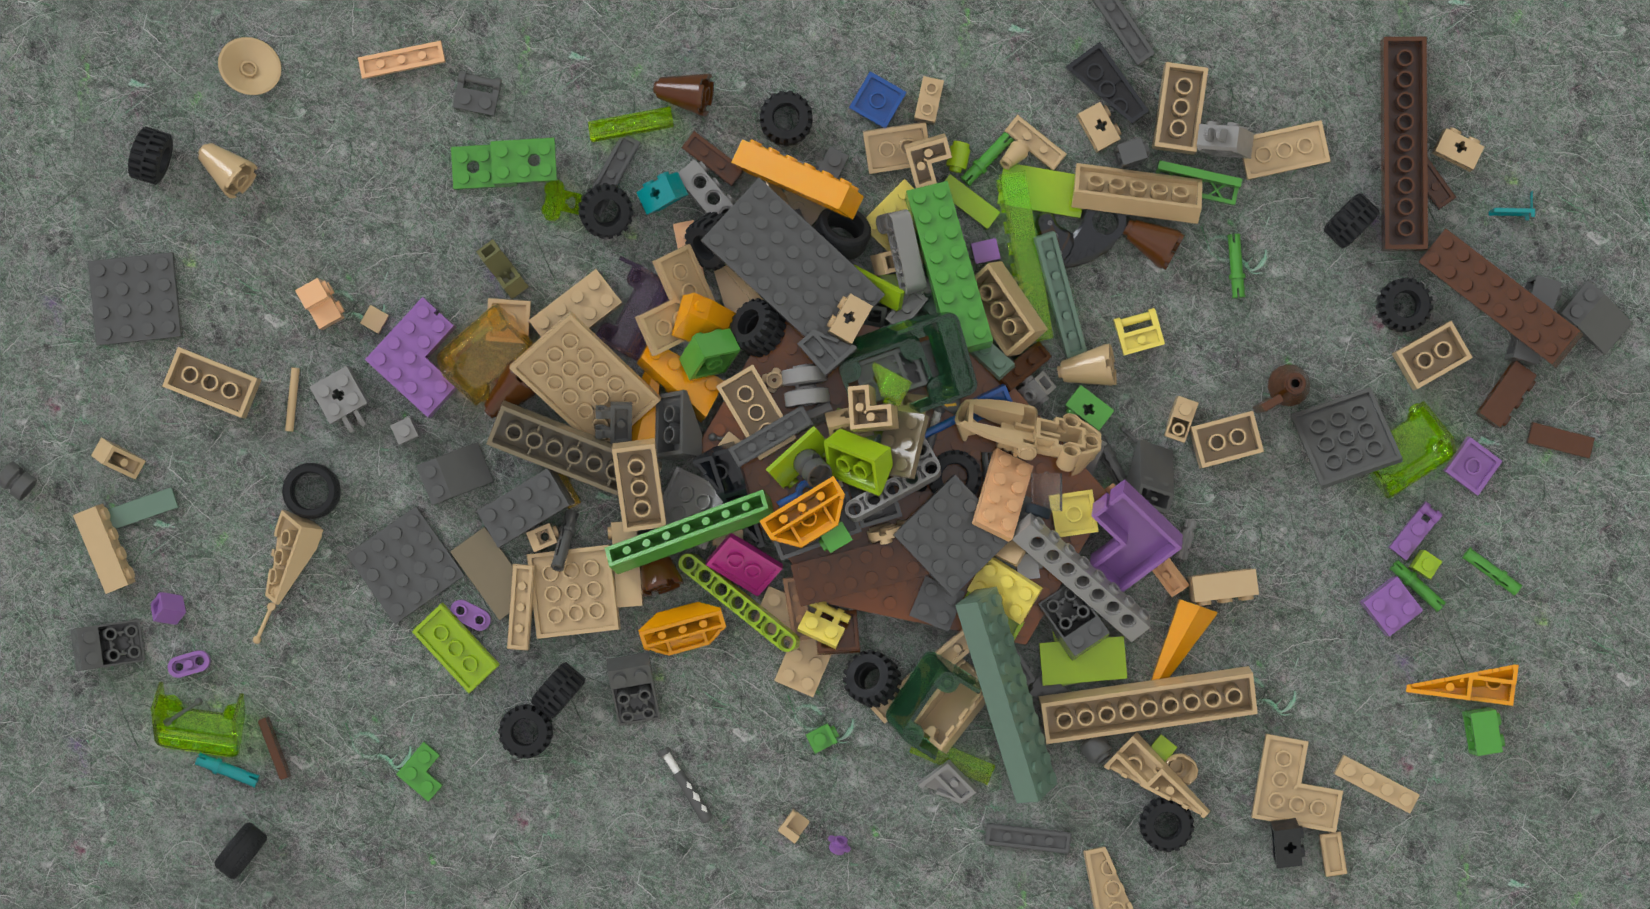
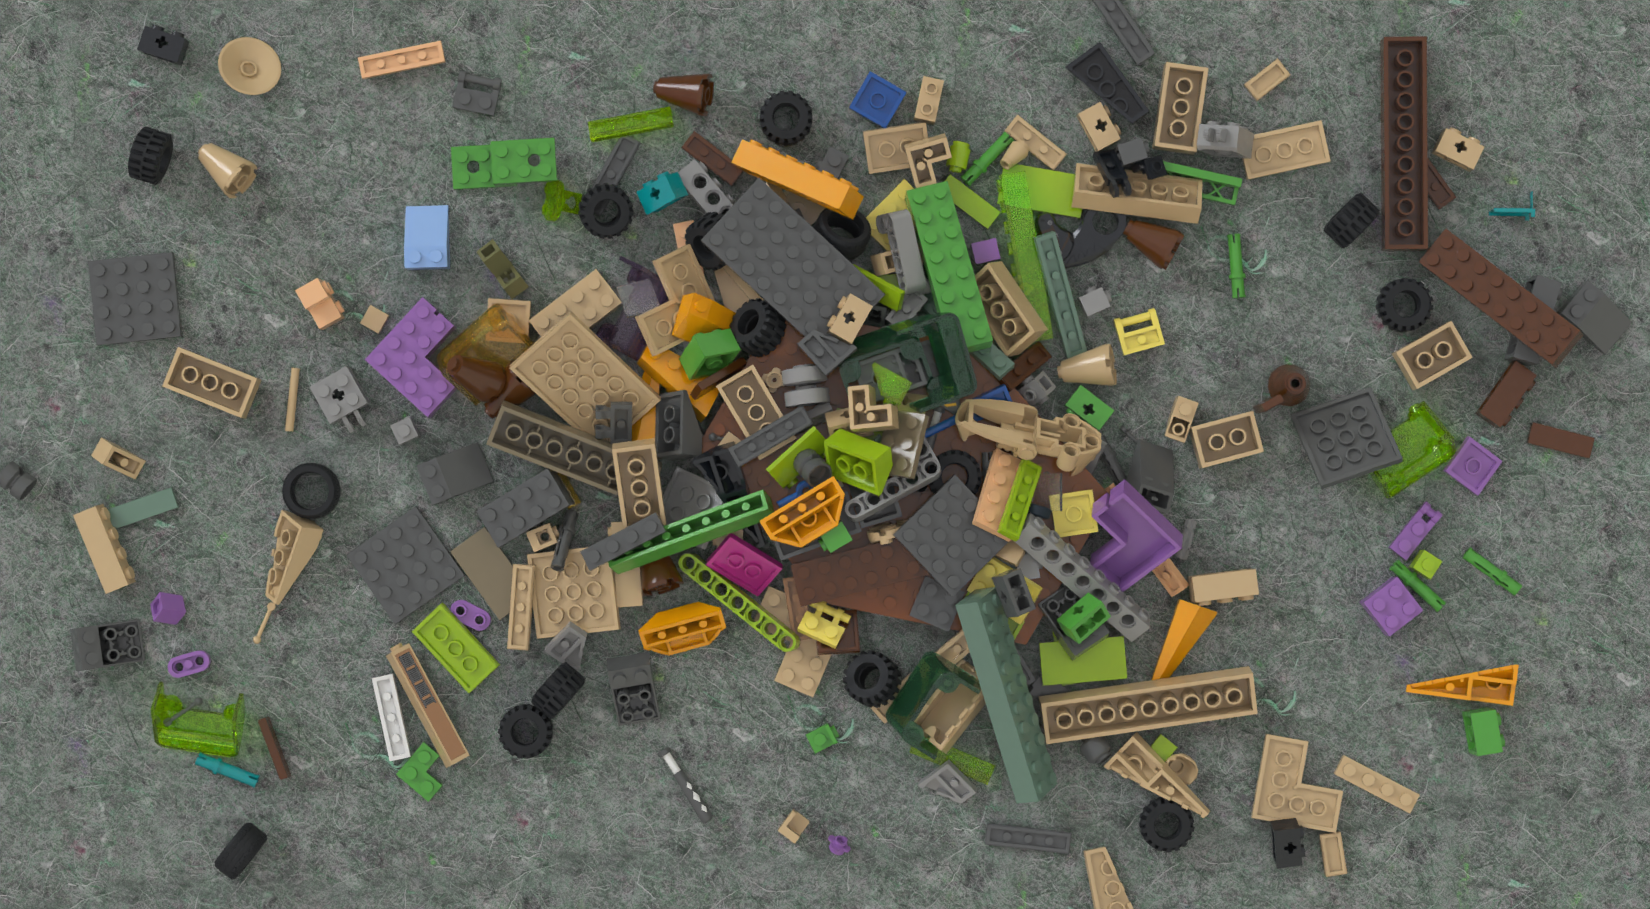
(173, 52): none -> black brick
(391, 717): none -> white plate
(426, 237): none -> light blue slope
(427, 704): none -> brick
(478, 376): none -> reddish brown cone
(568, 645): none -> light grey wing
(623, 541): none -> dark grey plate
(637, 297): none -> clear piece
(715, 379): none -> reddish brown tile
(1013, 593): none -> dark grey brick
(1019, 499): none -> lime tile
(1083, 618): none -> bright green brick
(1094, 301): none -> light grey brick
(1112, 172): none -> black hinge
(1152, 167): none -> black bracket
(1267, 79): none -> tan tile

